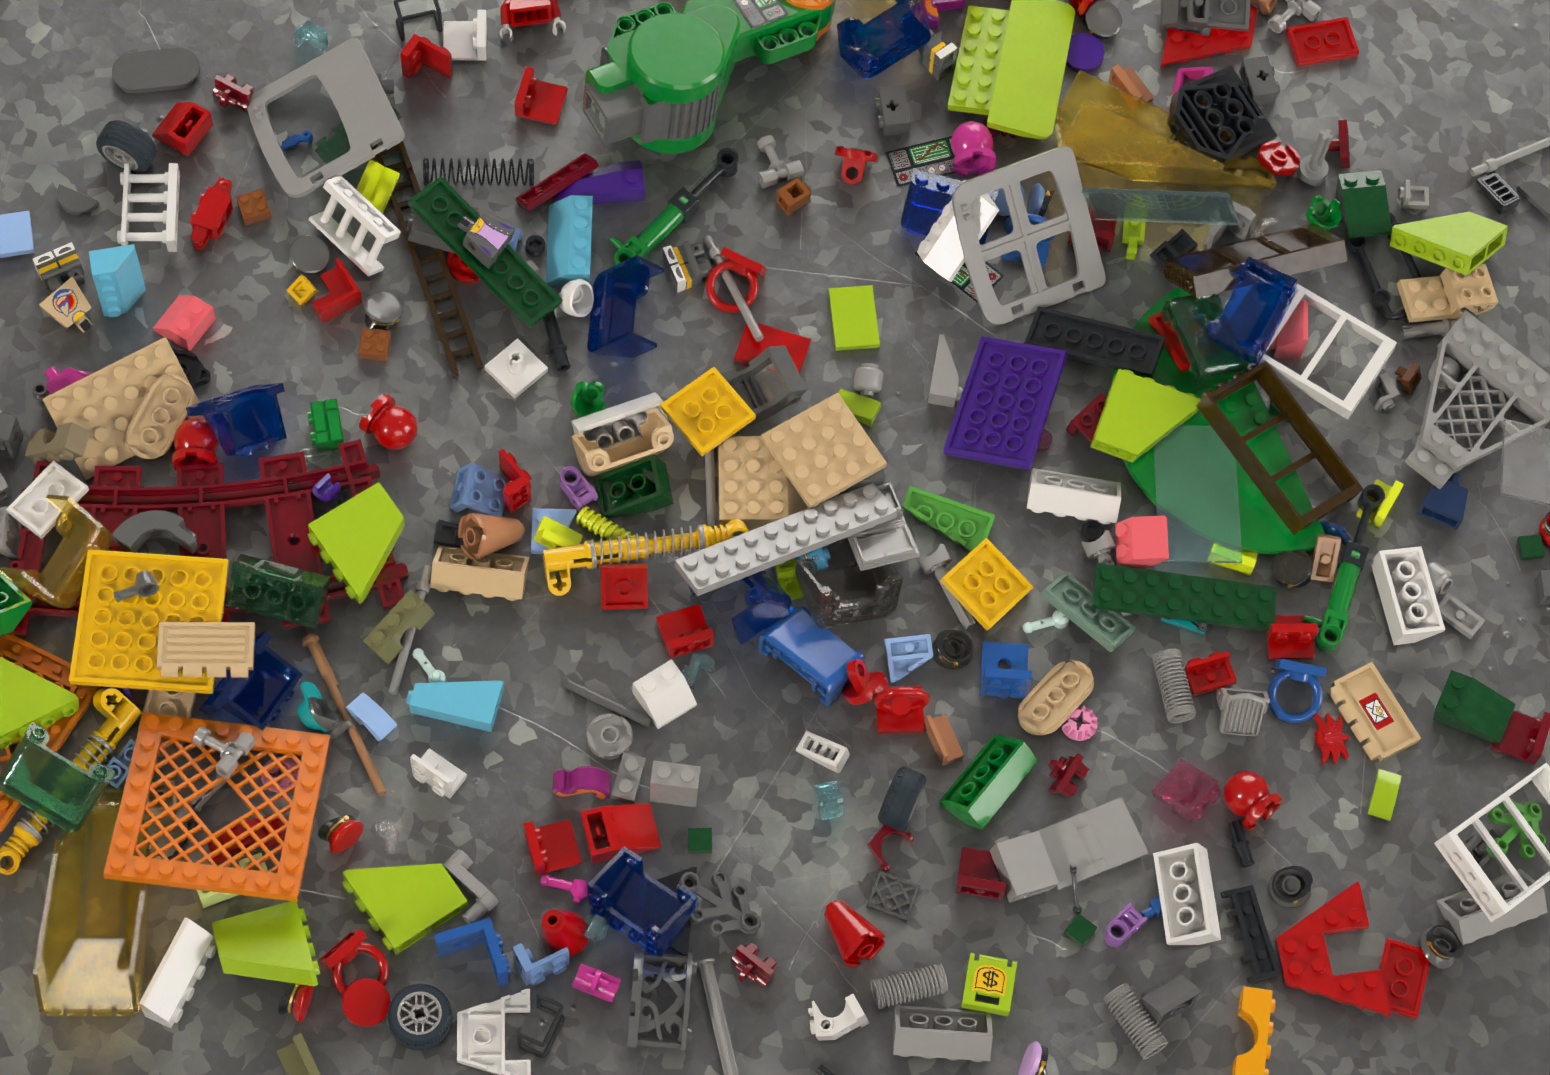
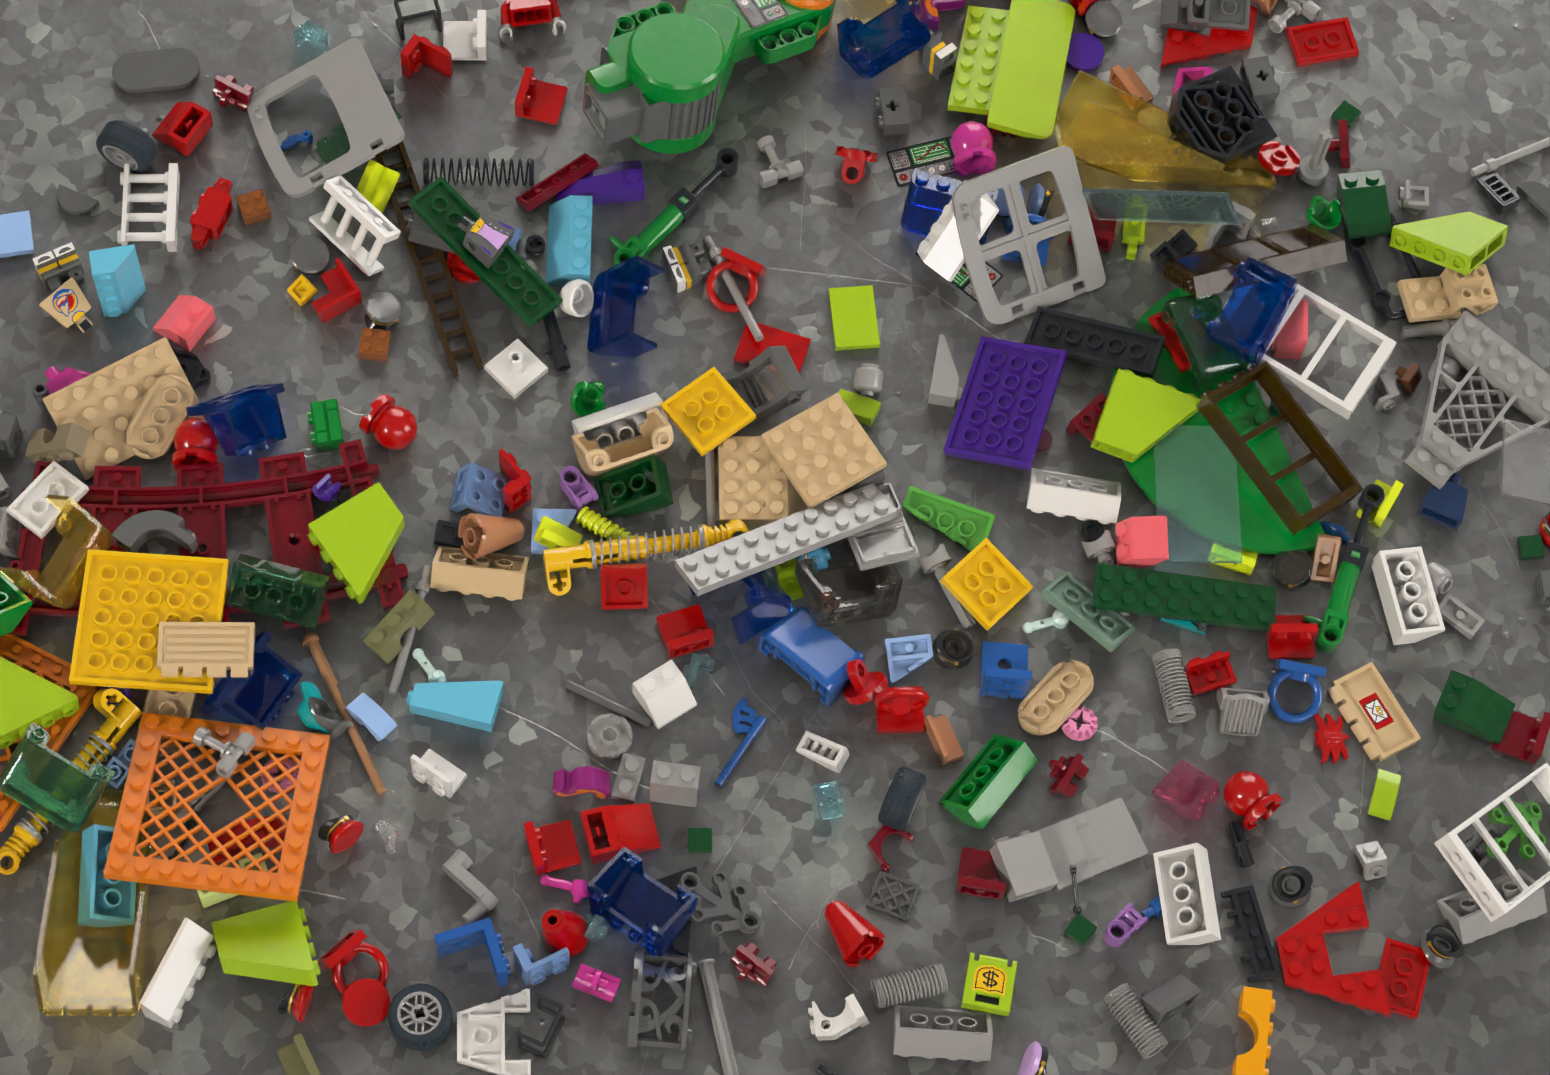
(100, 899): none -> medium azure slope
(144, 586): dark grey bar -> none
(405, 900): lime slope -> none
(752, 731): none -> blue piece
(786, 195): dark orange brick -> none
(1346, 112): none -> dark green tile
(1372, 859): none -> light grey bracket

